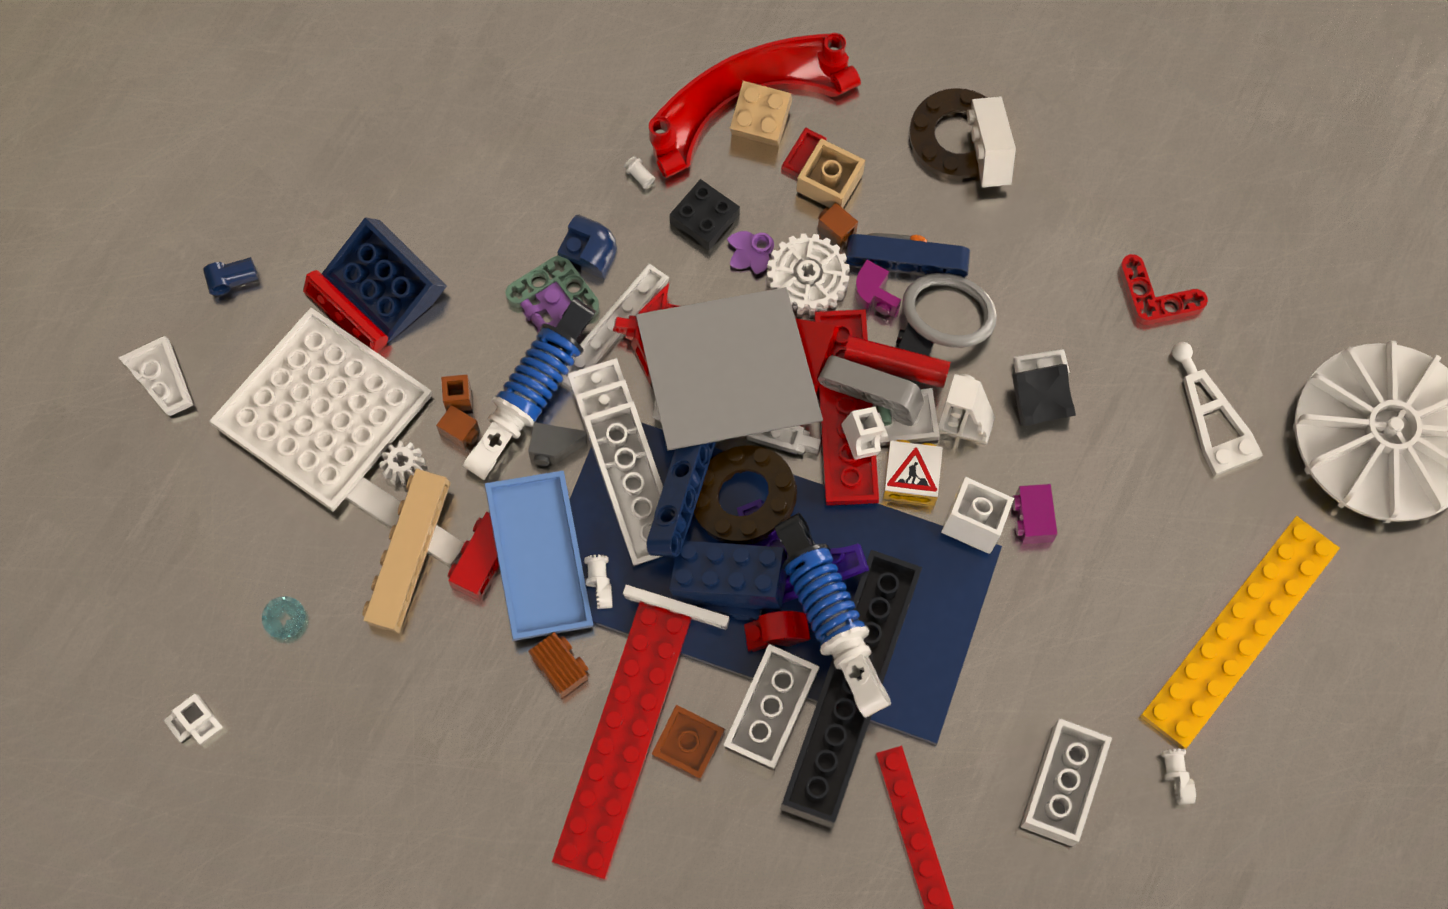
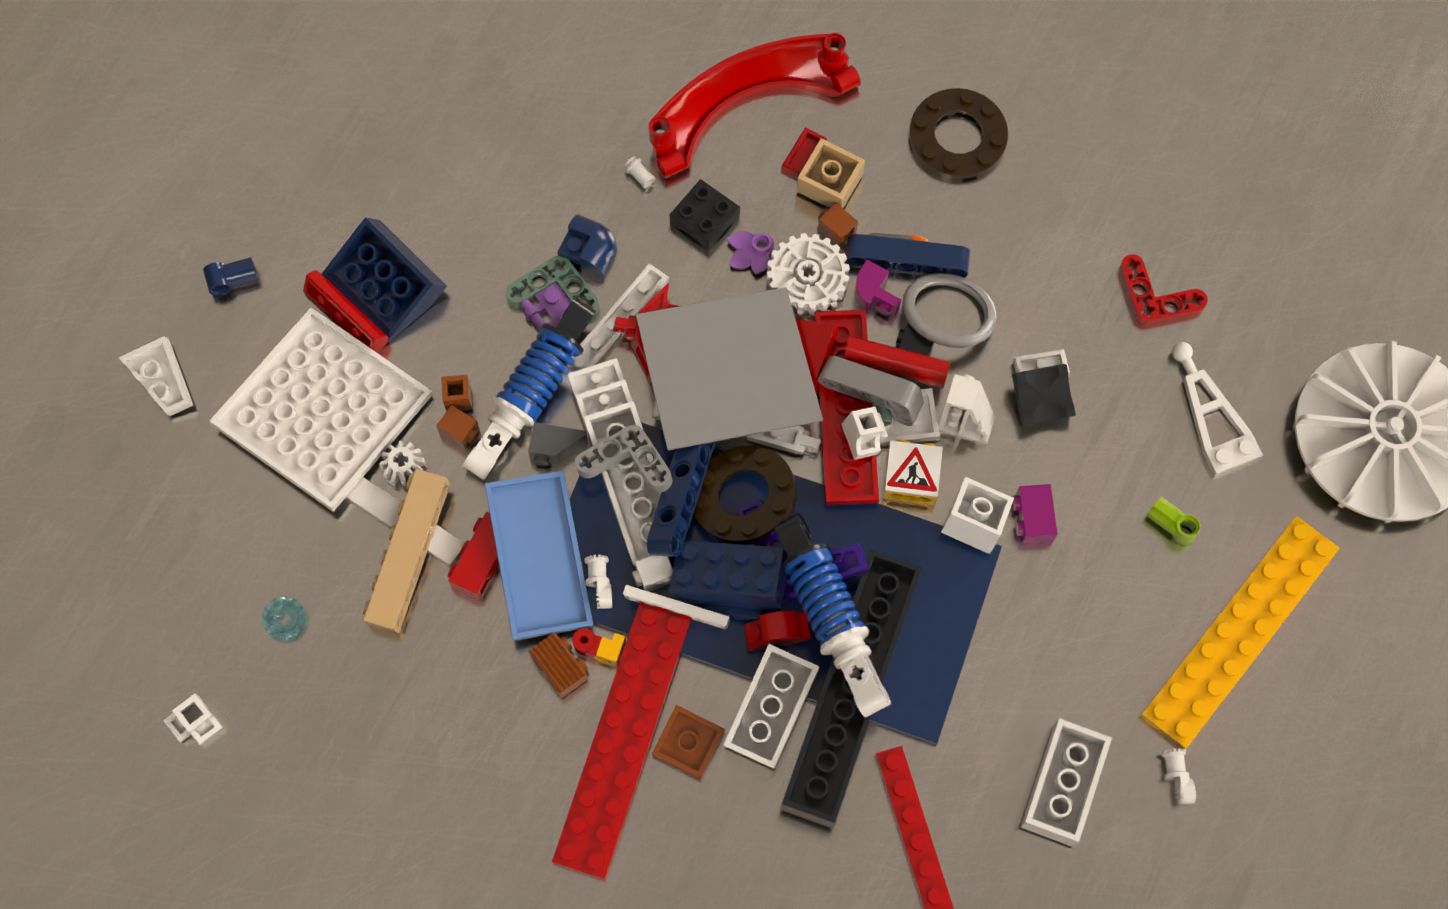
(598, 647): none -> leg
(626, 449): none -> light grey beam
(652, 572): none -> white brick
(761, 113): tan brick -> none
(992, 141): white wedge -> none
(1172, 519): none -> lime piece

